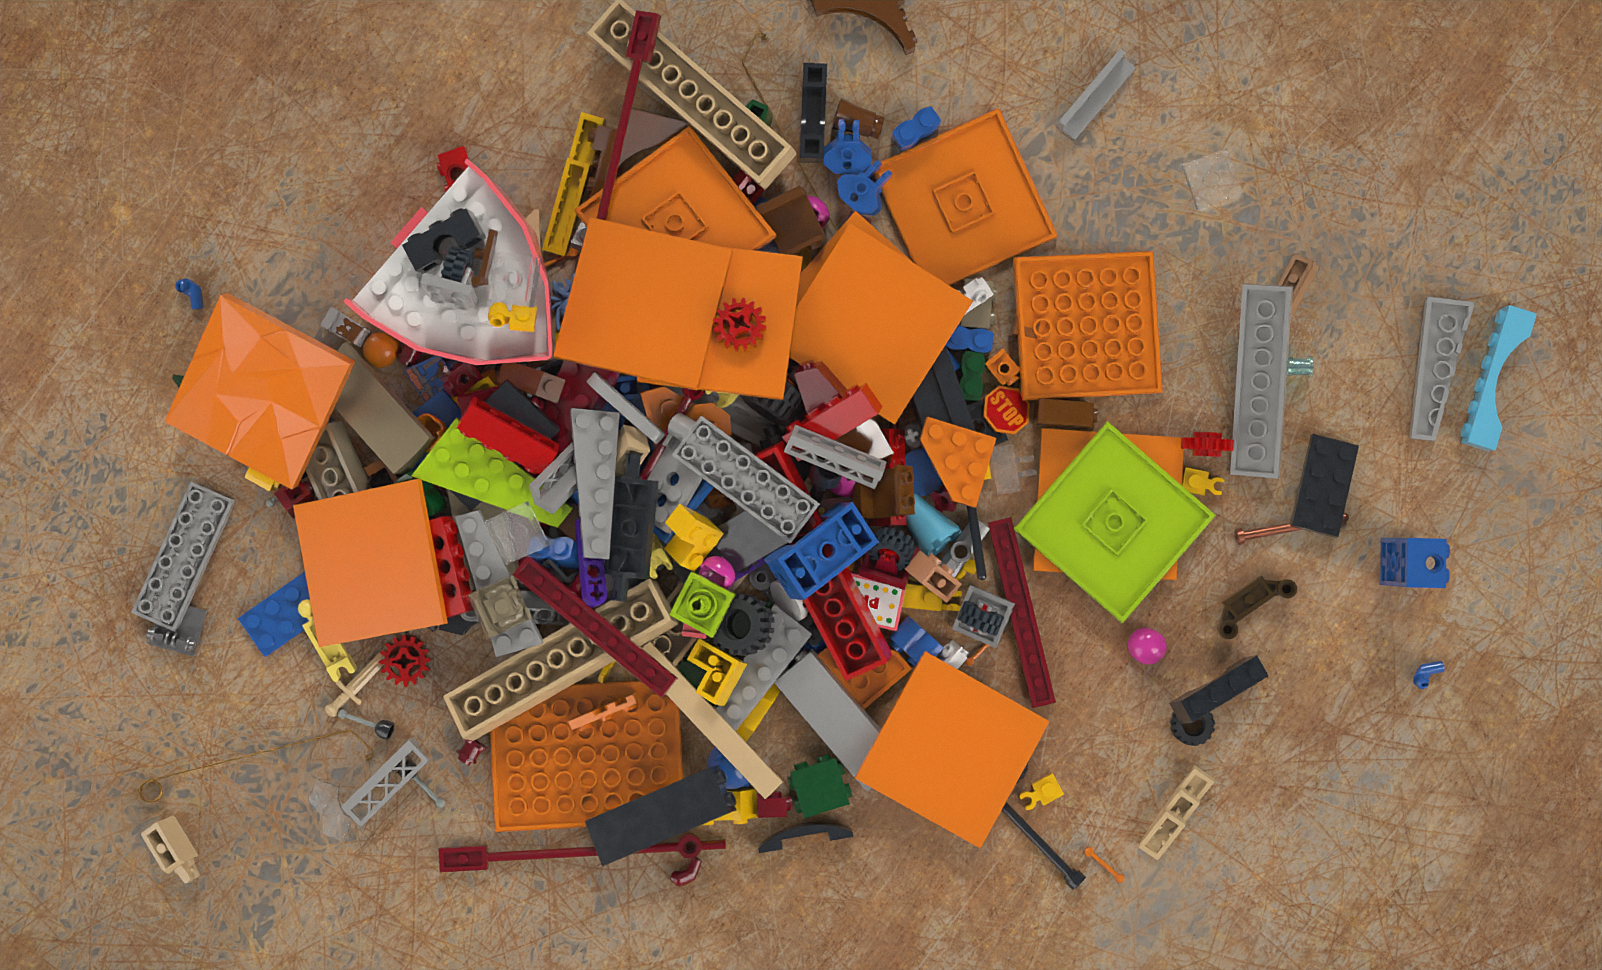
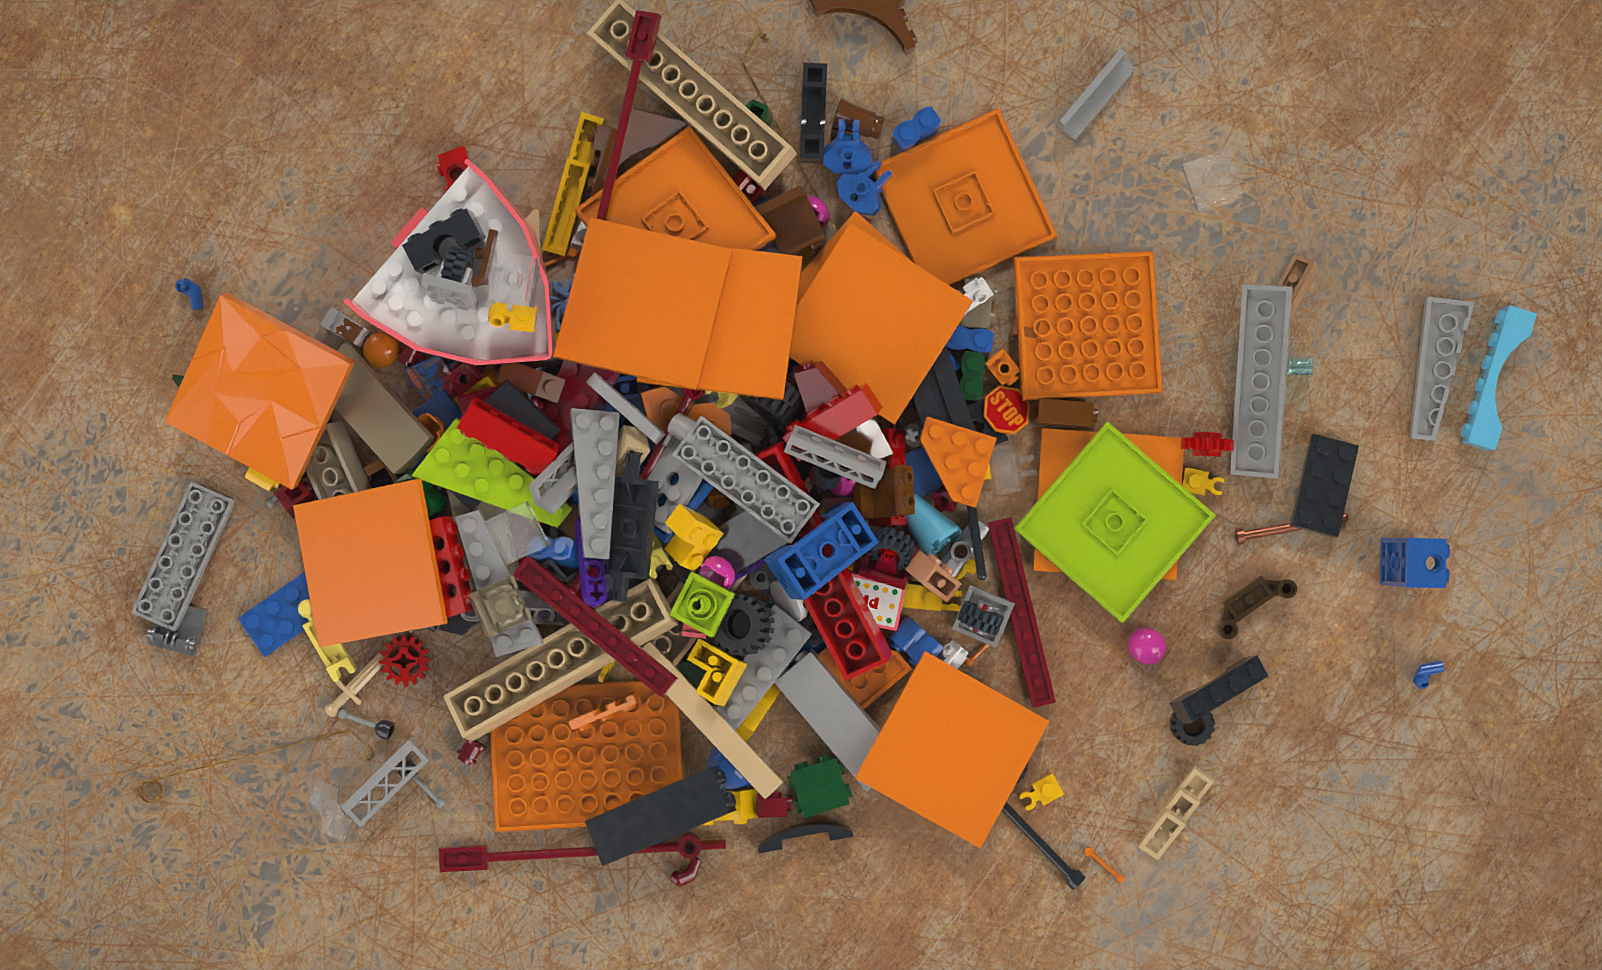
(172, 848): tan hinge -> none
(748, 330): red gear -> none

